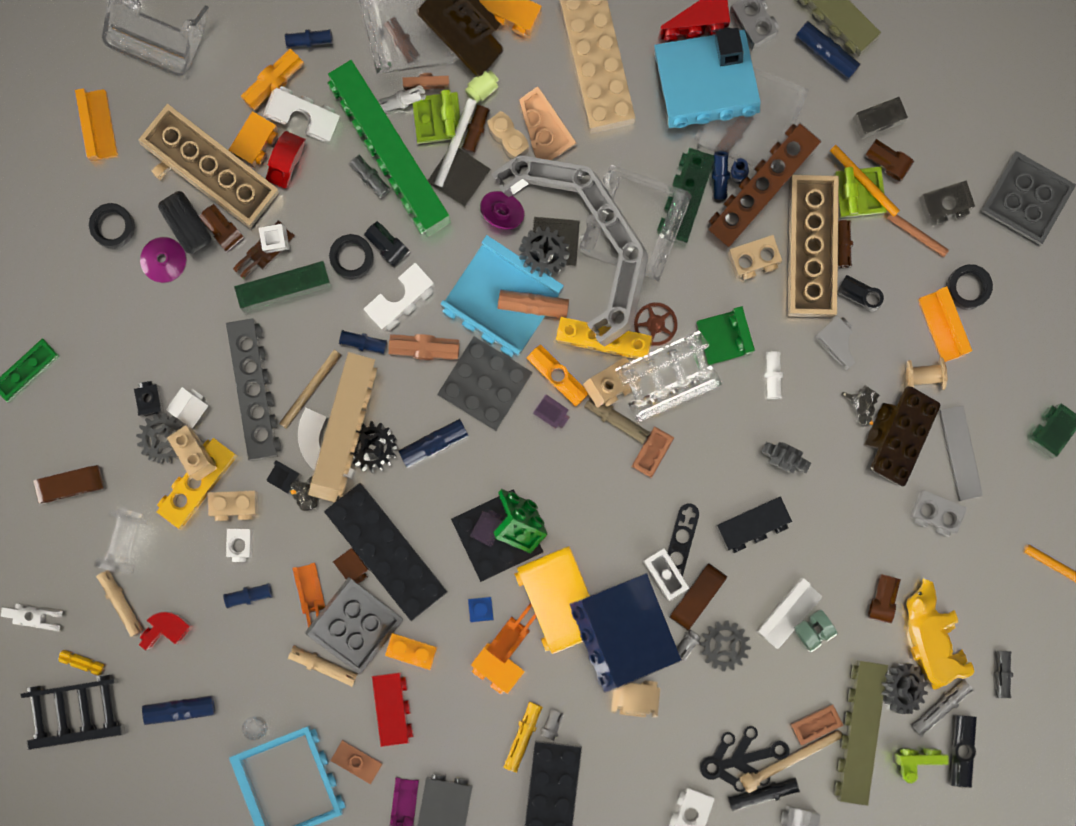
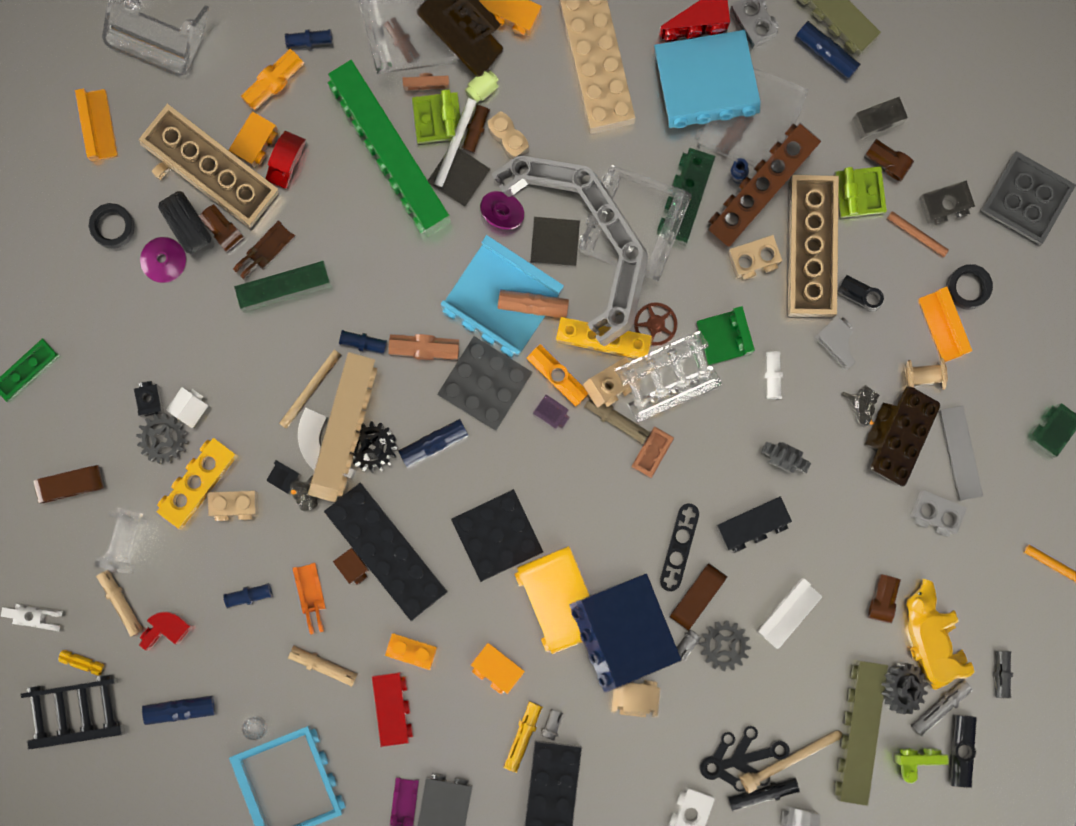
(192, 453): tan brick -> none
(232, 536): white brick -> none
(237, 332): dark grey brick -> none
(274, 238): white brick -> none
(320, 119): white arch -> none
(347, 239): black tyre -> none
(354, 625): dark grey plate -> none
(356, 762): nougat plate -> none
(369, 176): dark grey pin -> none
(390, 248): black piece -> none
(402, 98): white pin -> none
(416, 286): white arch -> none
(480, 609): blue plate -> none
(486, 526): clear purple brick -> none
(510, 637): orange arm -> none
(523, 525): green bracket -> none
(546, 129): light nougat wing -> none
(553, 249): dark grey gear -> none
(666, 574): white brick -> none
(720, 174): dark blue pin -> none
(729, 46): black brick -> none
(808, 635): sand green wheel -> none
(816, 724): nougat plate -> none
(844, 244): reddish brown pin -> none
(865, 181): light orange bar -> none

